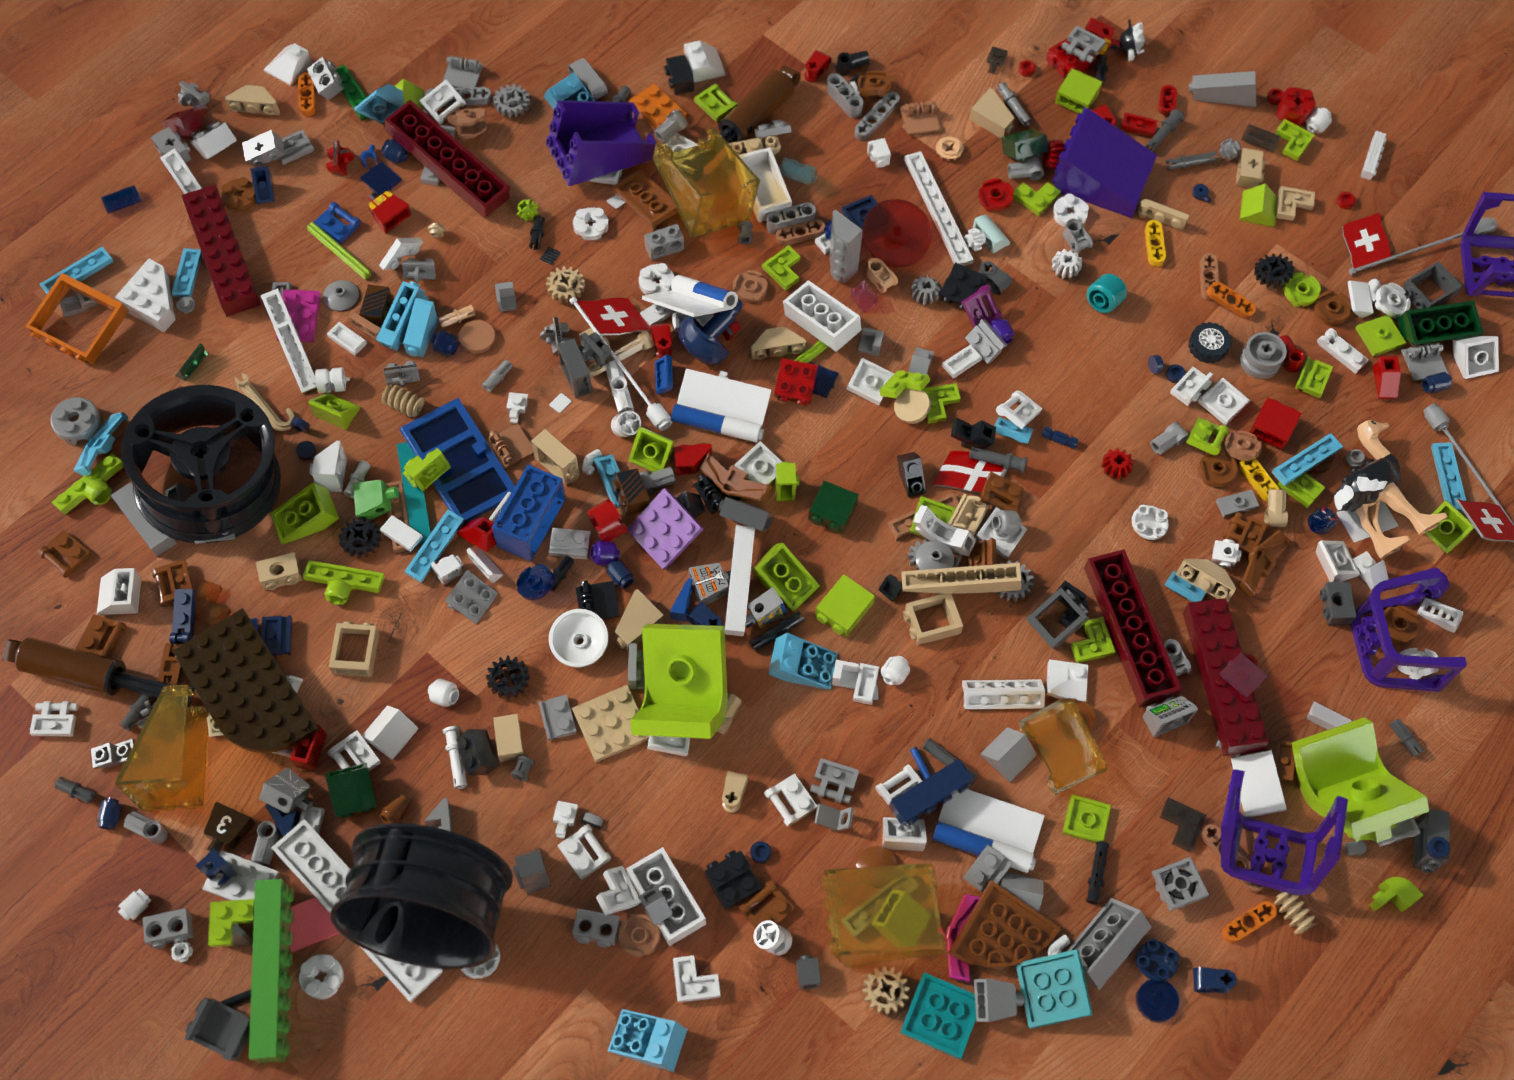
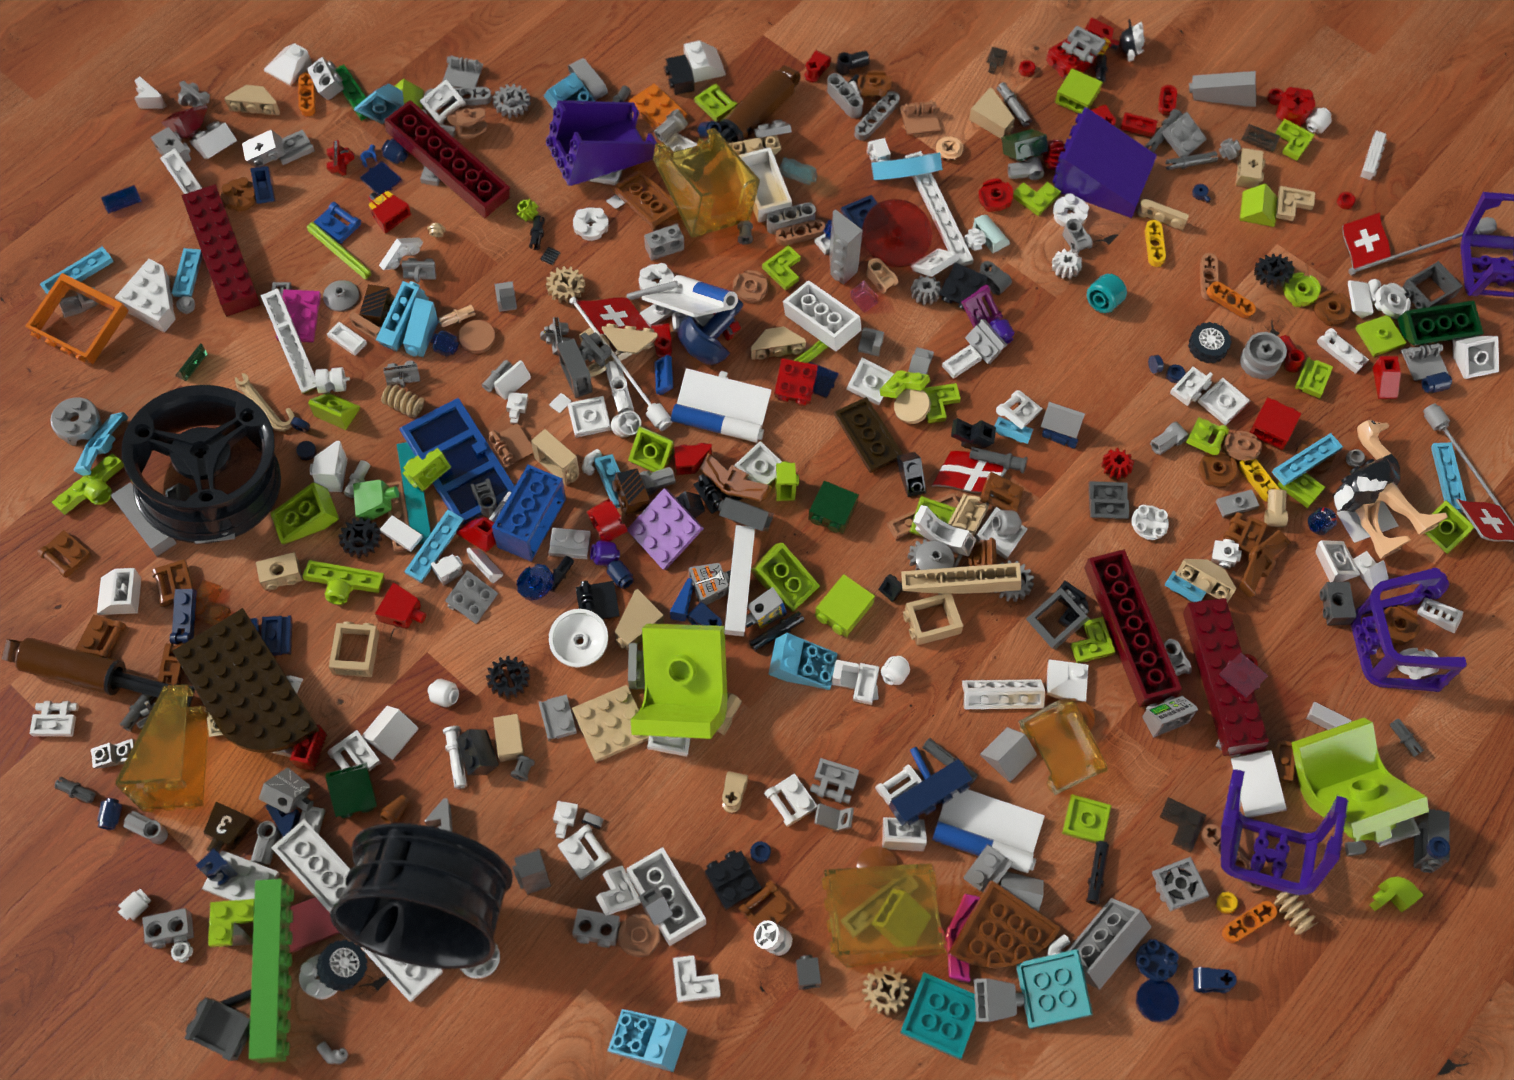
(148, 96): none -> white slope
(332, 1056): none -> light grey arm
(341, 965): none -> black wheel
(399, 608): none -> red torso
(484, 495): none -> dark grey piece
(512, 380): none -> white slope
(589, 416): none -> white tile
(629, 339): none -> tan slope
(652, 290): none -> light grey bar
(706, 125): none -> dark blue brick
(868, 434): none -> dark brown plate
(907, 166): none -> medium azure slope
(935, 262): none -> white plate
(1062, 420): none -> light grey slope
(1108, 500): none -> dark grey slope
(1184, 135): none -> light grey plate
(1227, 903): none -> yellow tile

